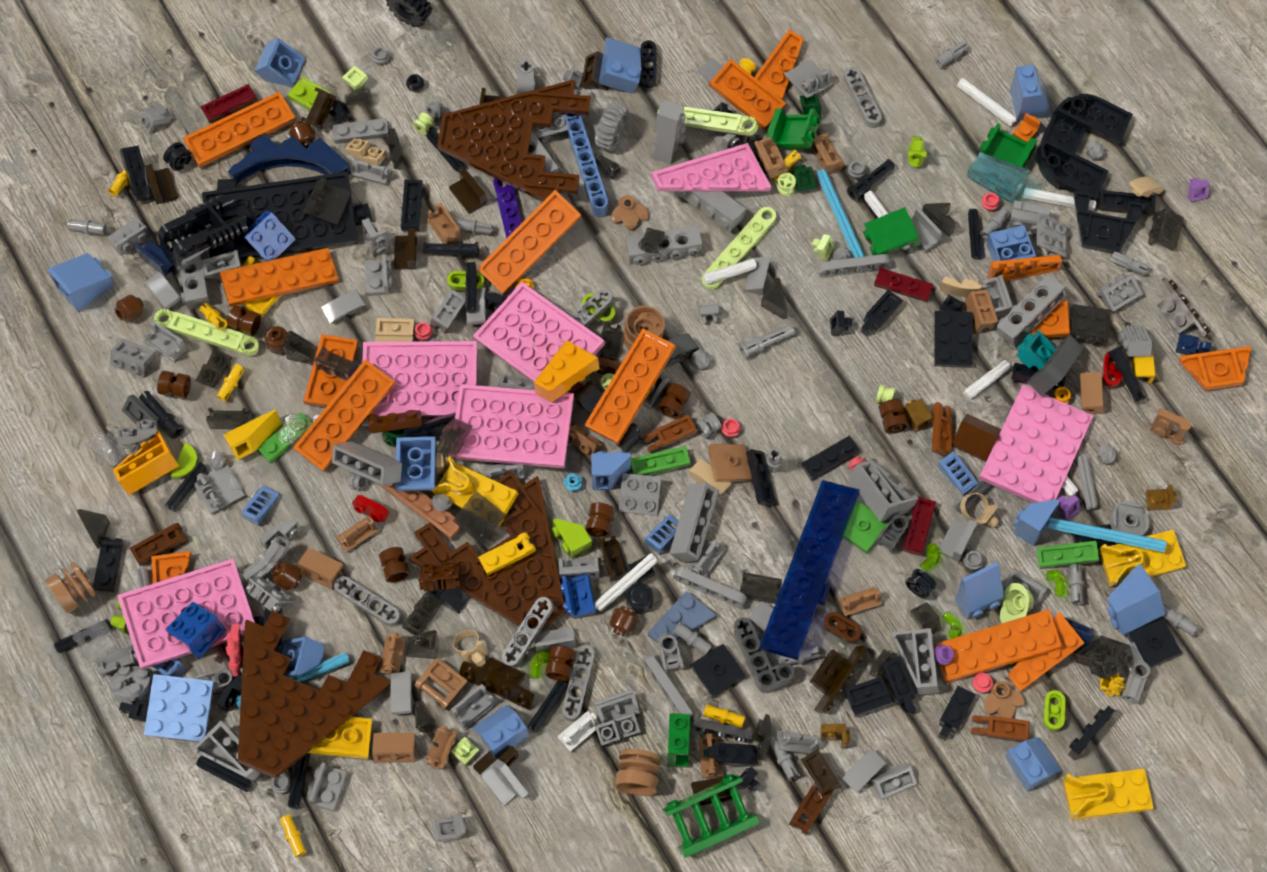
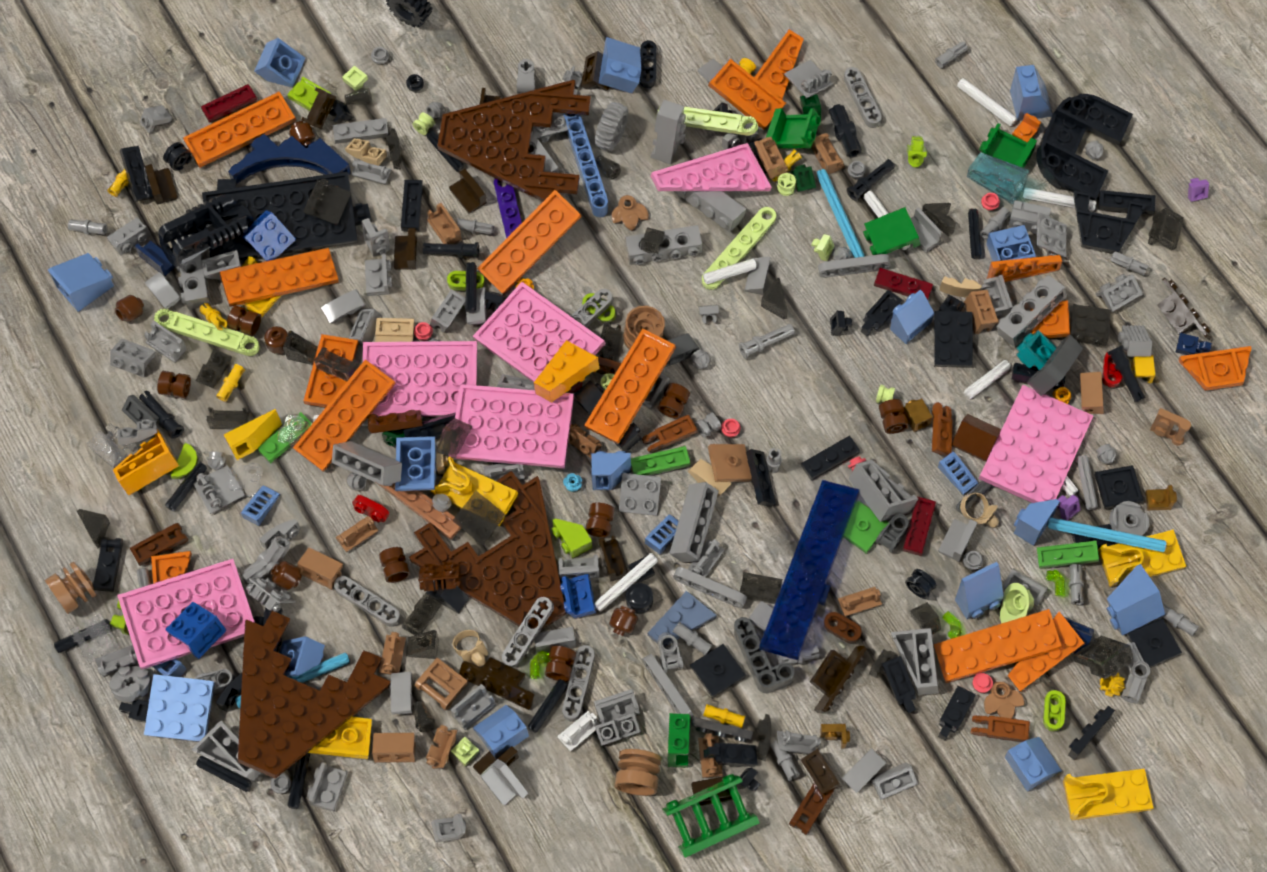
(235, 649): coral plate -> none
(292, 835): yellow pin -> none
(365, 326): none -> light grey slope
(506, 554): yellow plate -> none
(845, 130): none -> black piece
(868, 696): black plate -> none
(911, 317): none -> medium blue slope
(933, 557): clear neon green arm -> none
(943, 654): medium lavender plate -> none
(1118, 486): none -> black plate
(1145, 186): tan slope -> none

